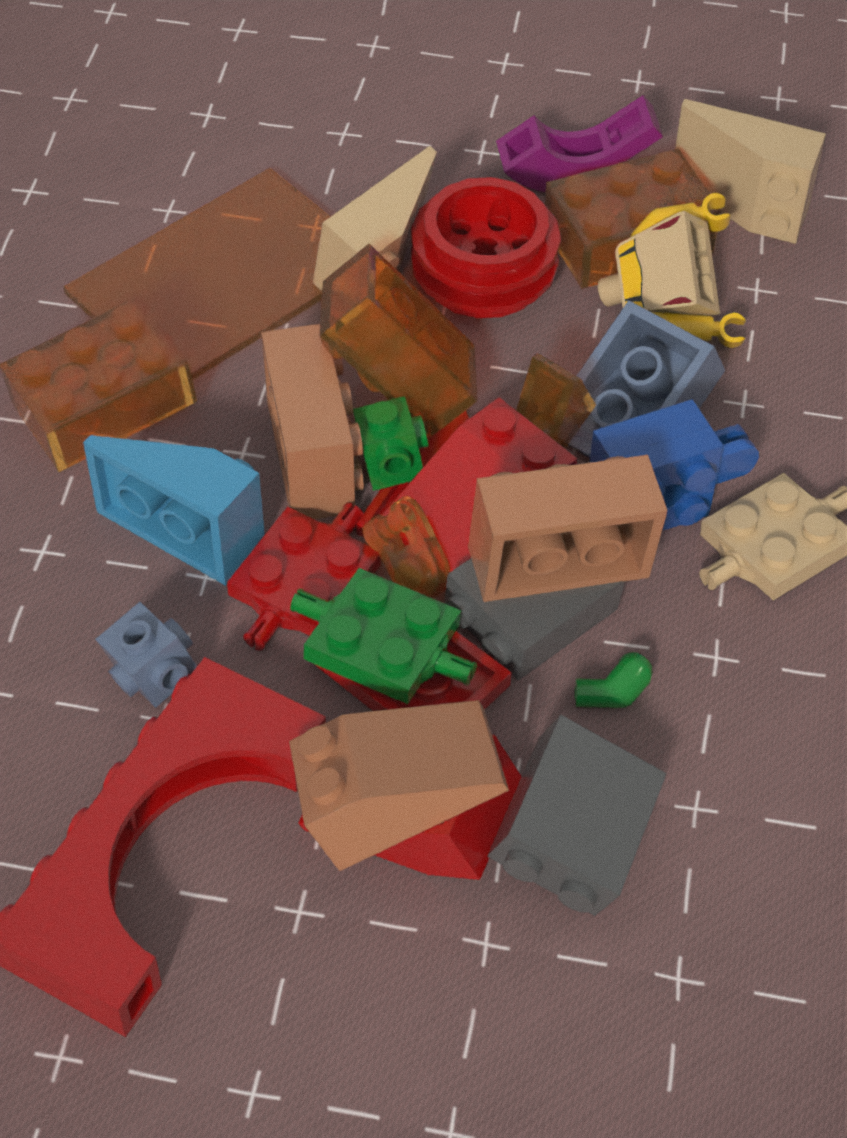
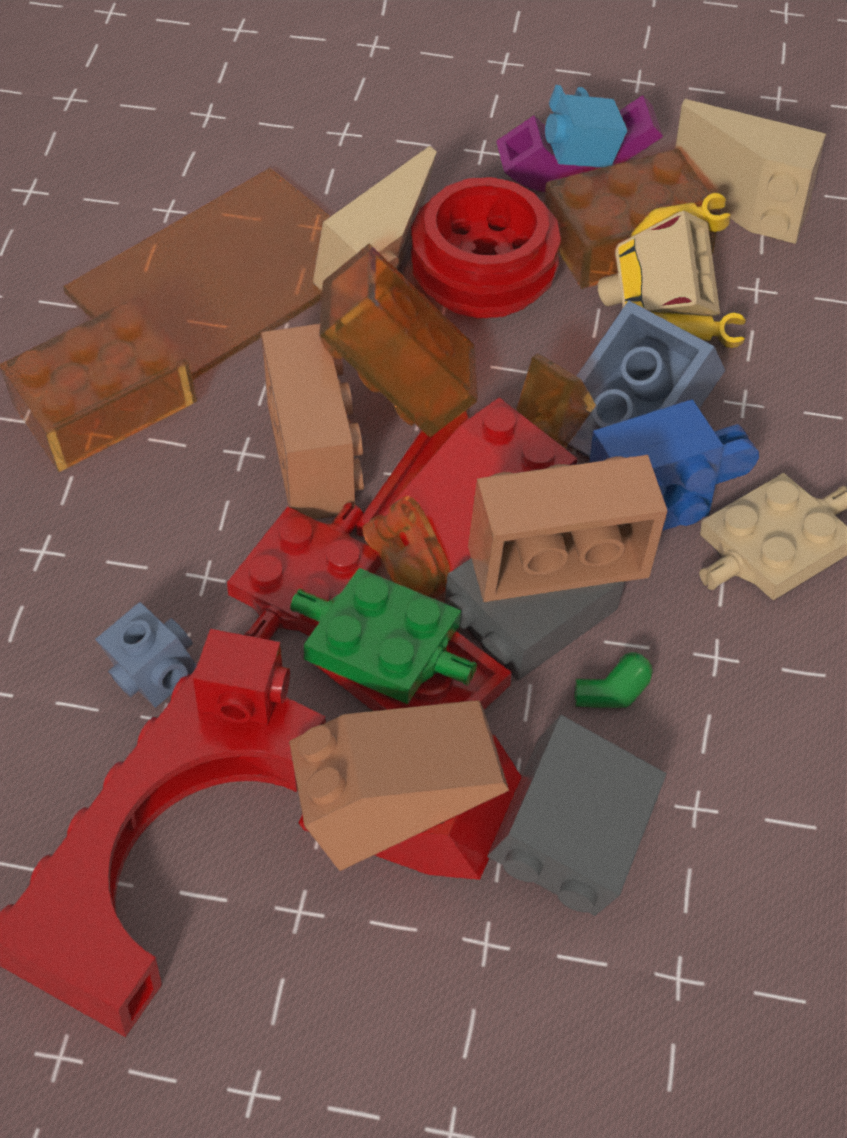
(179, 499): dark azure slope -> none
(240, 677): none -> red brick
(391, 433): green brick -> none
(584, 128): none -> dark azure brick

